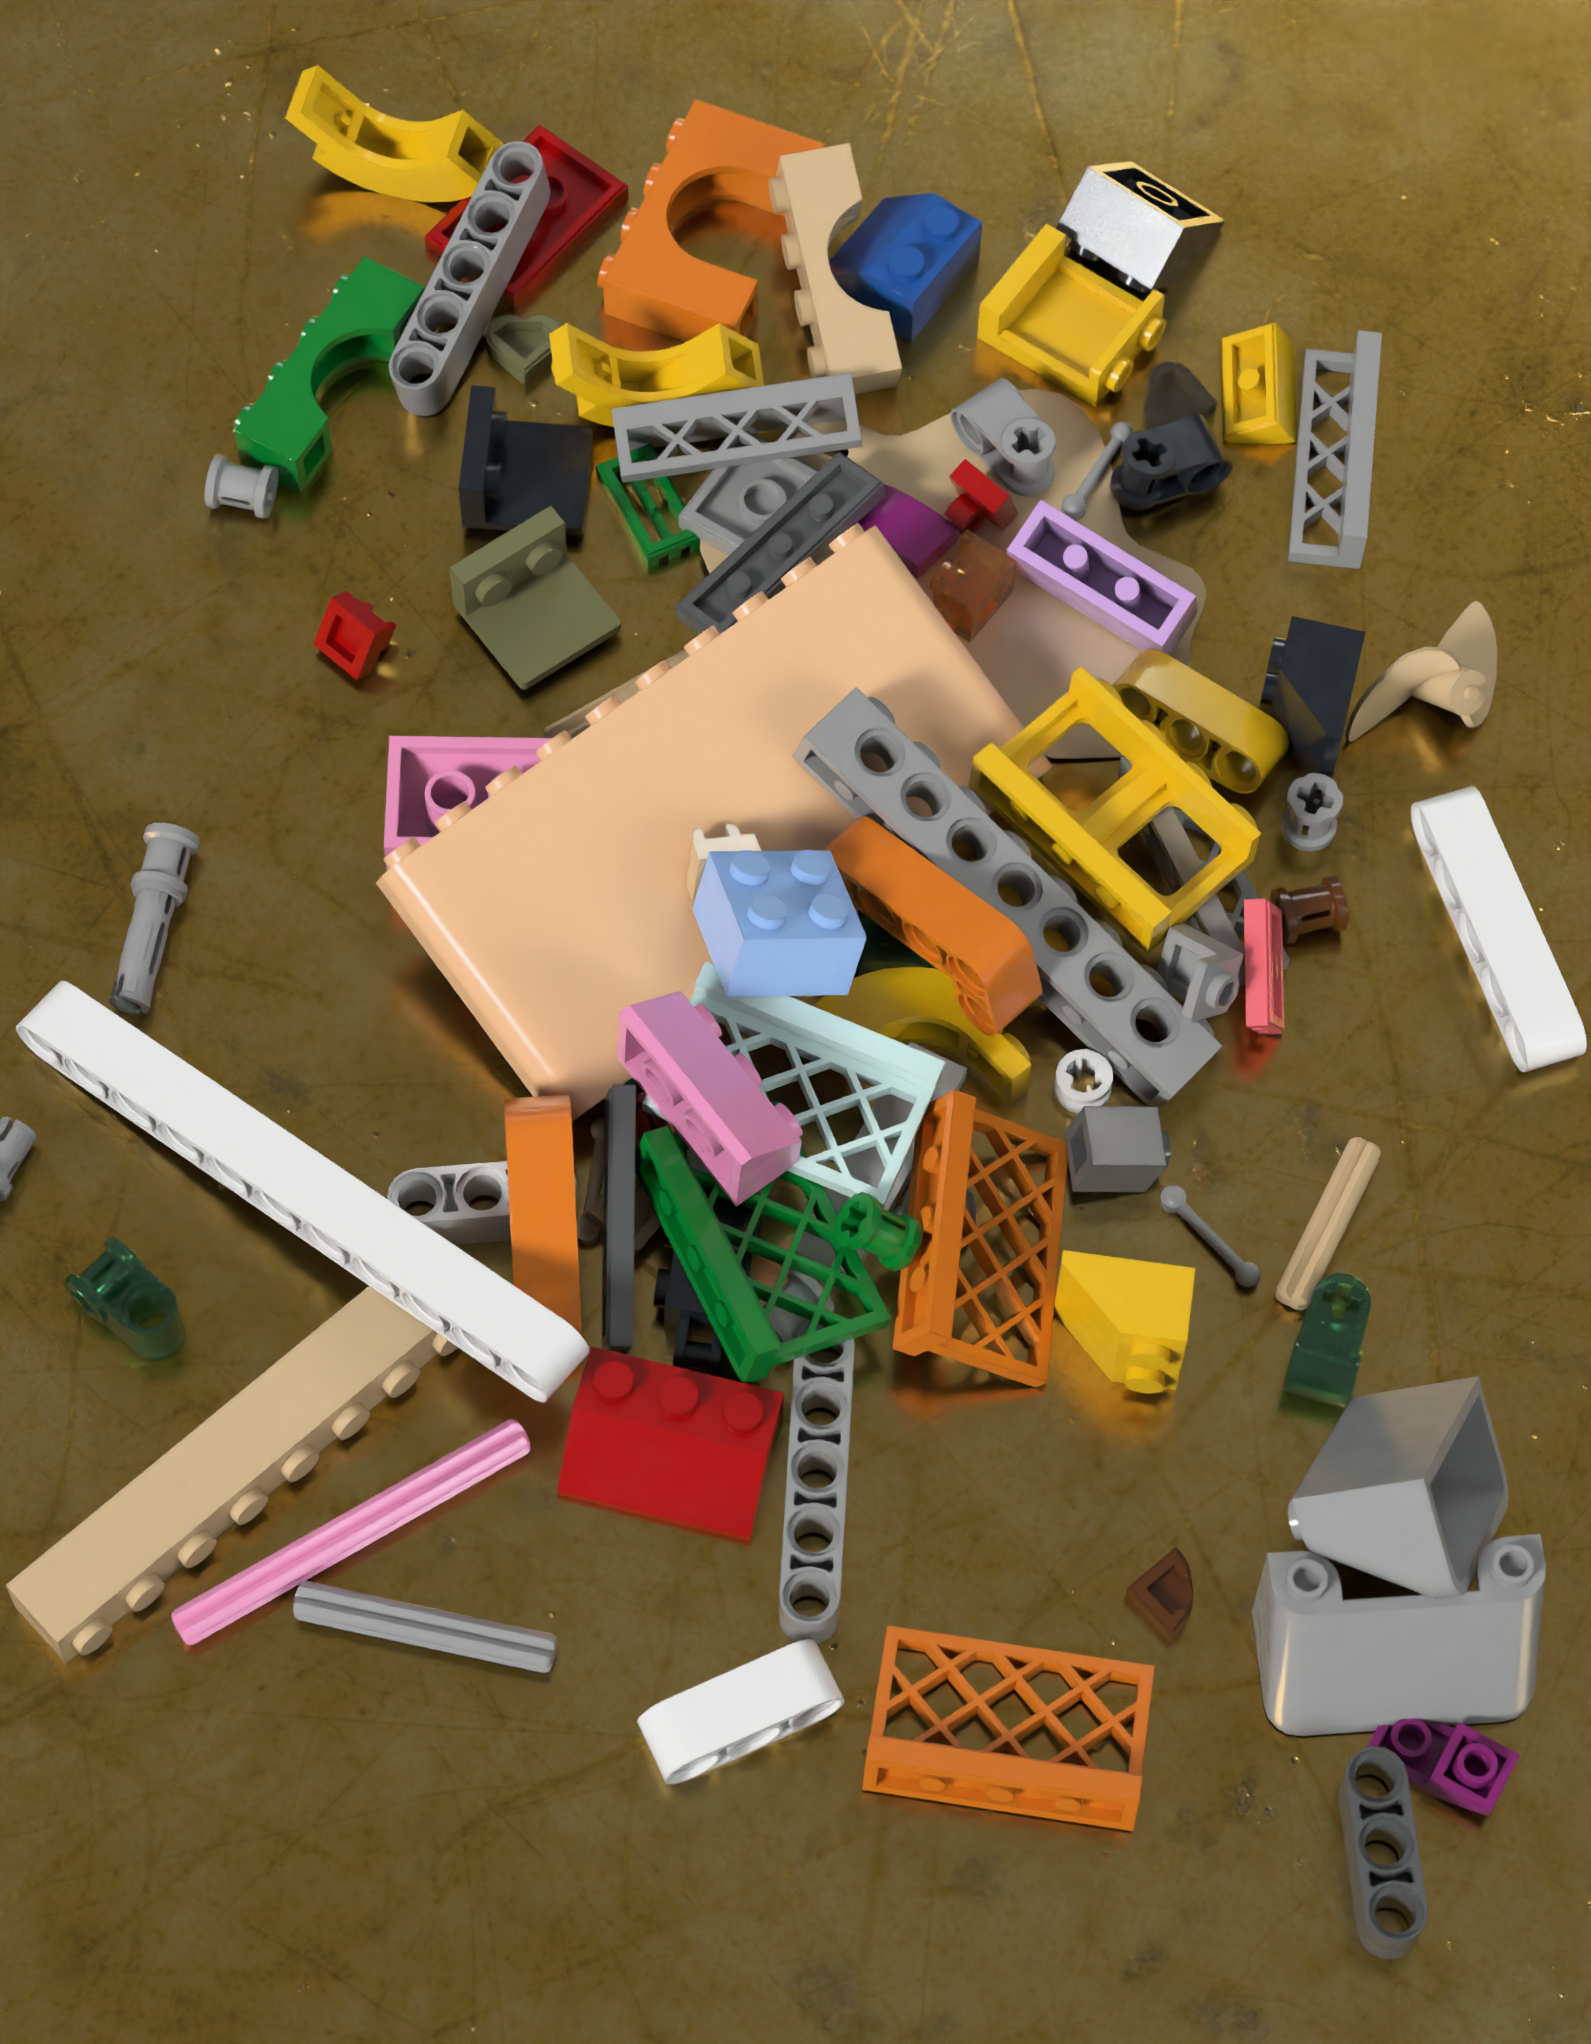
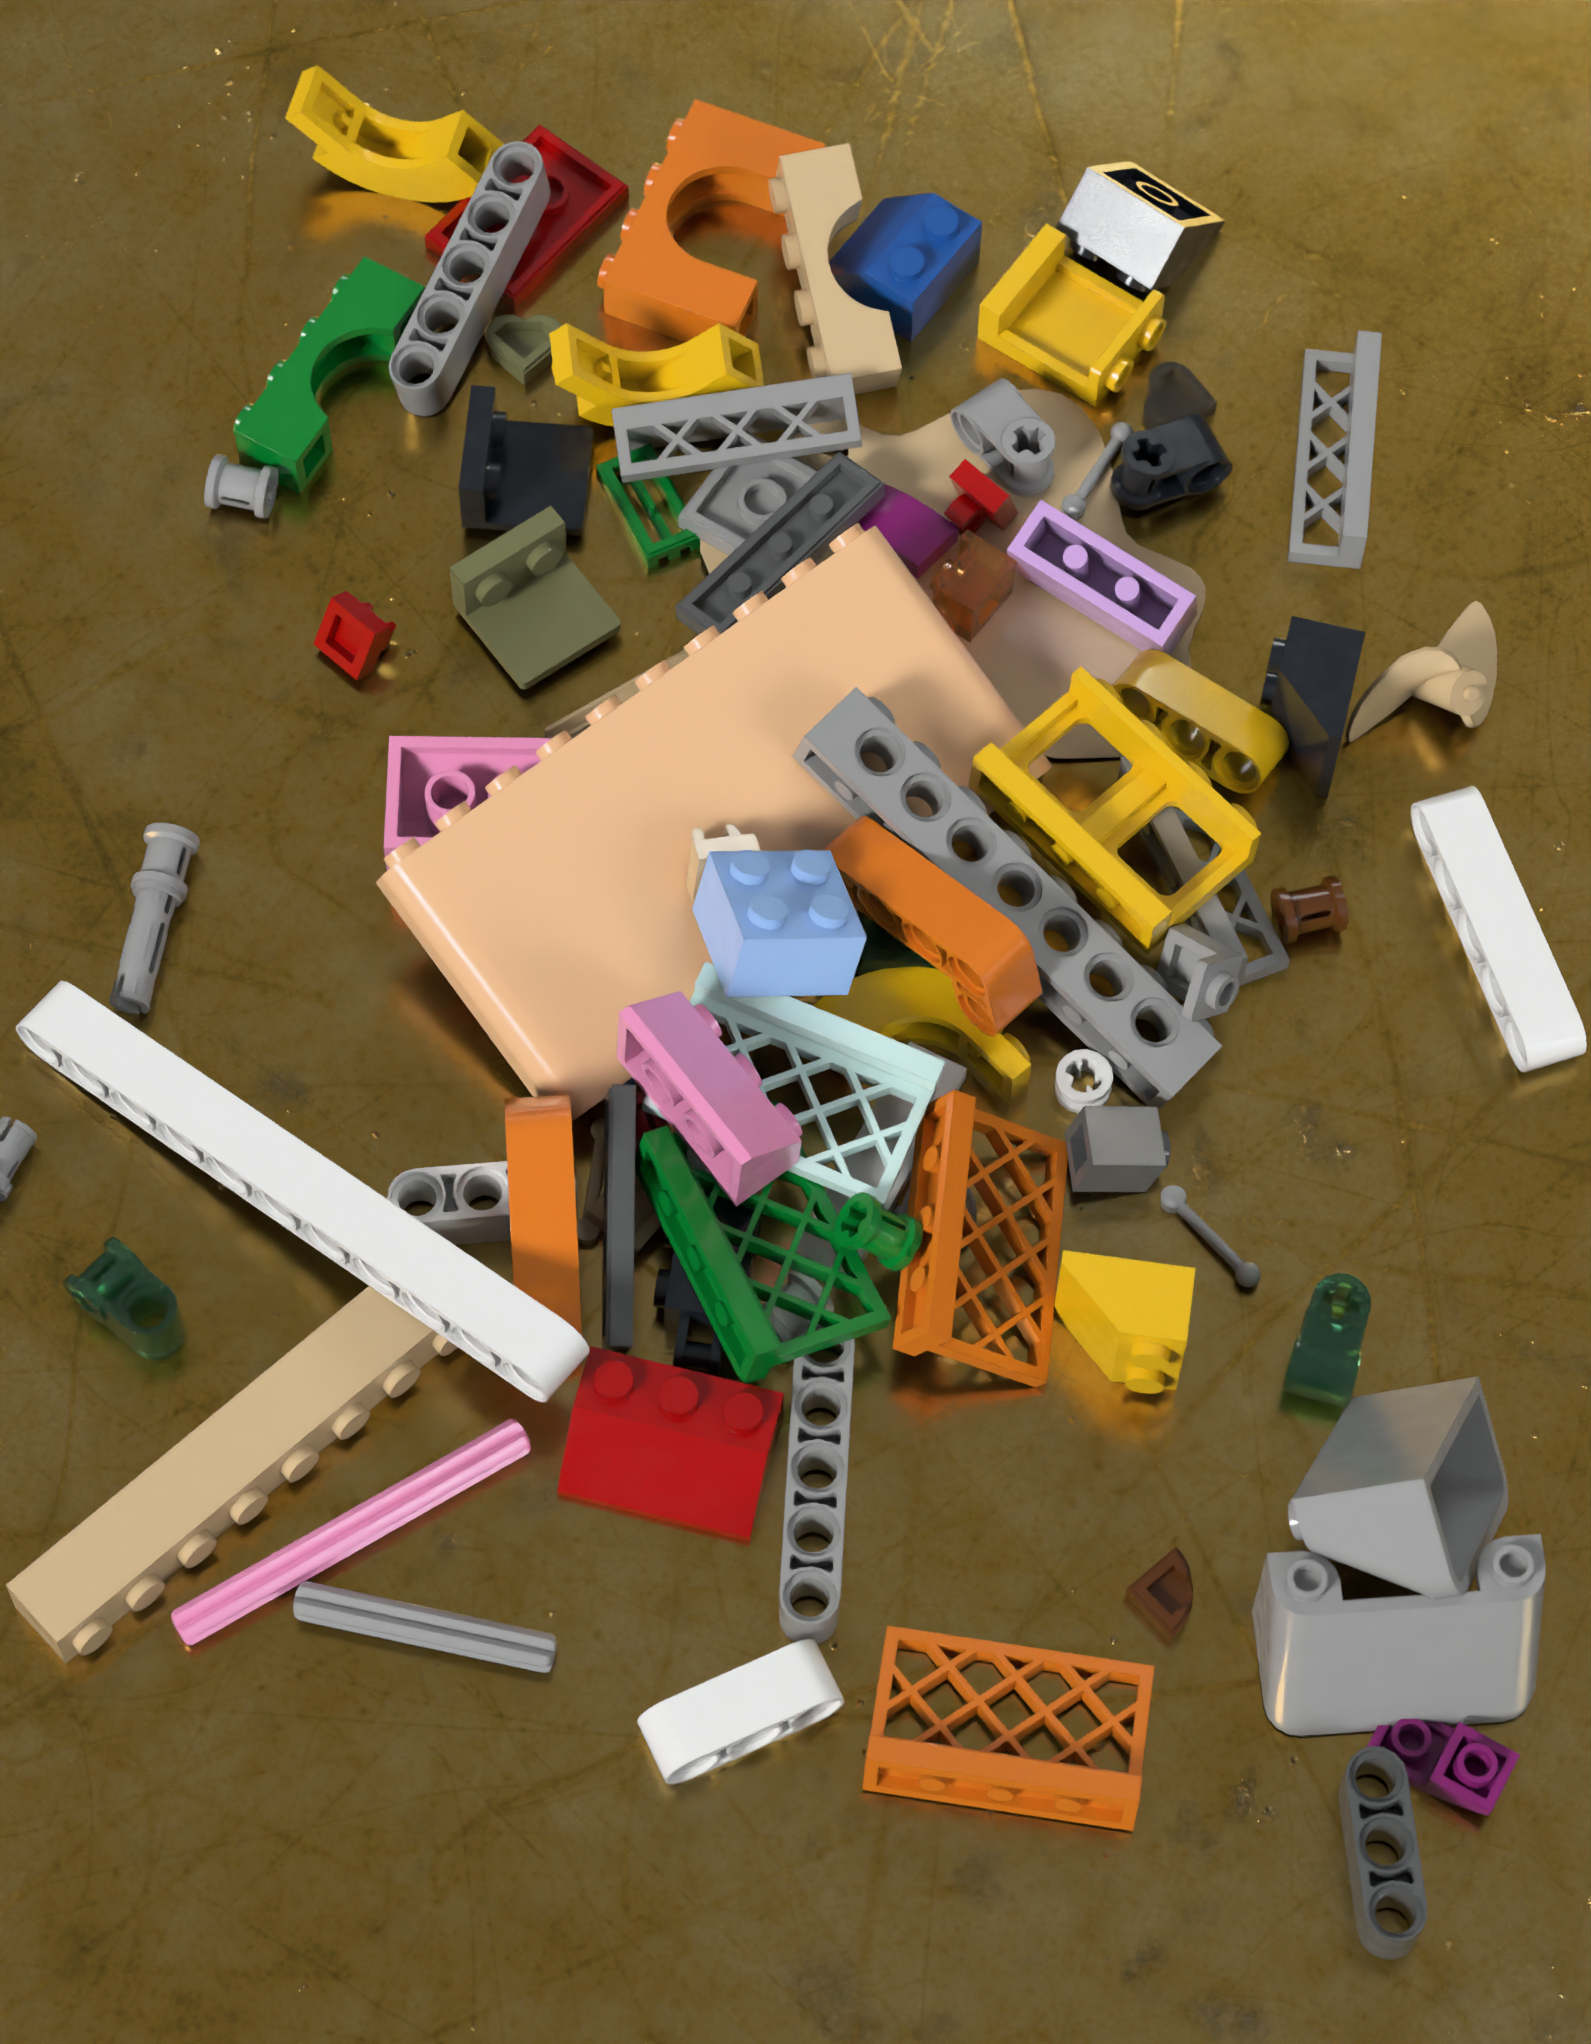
(1259, 387): yellow slope -> none
(1263, 966): coral tile -> none
(1300, 801): light grey bush -> none
(1328, 1223): tan axle -> none

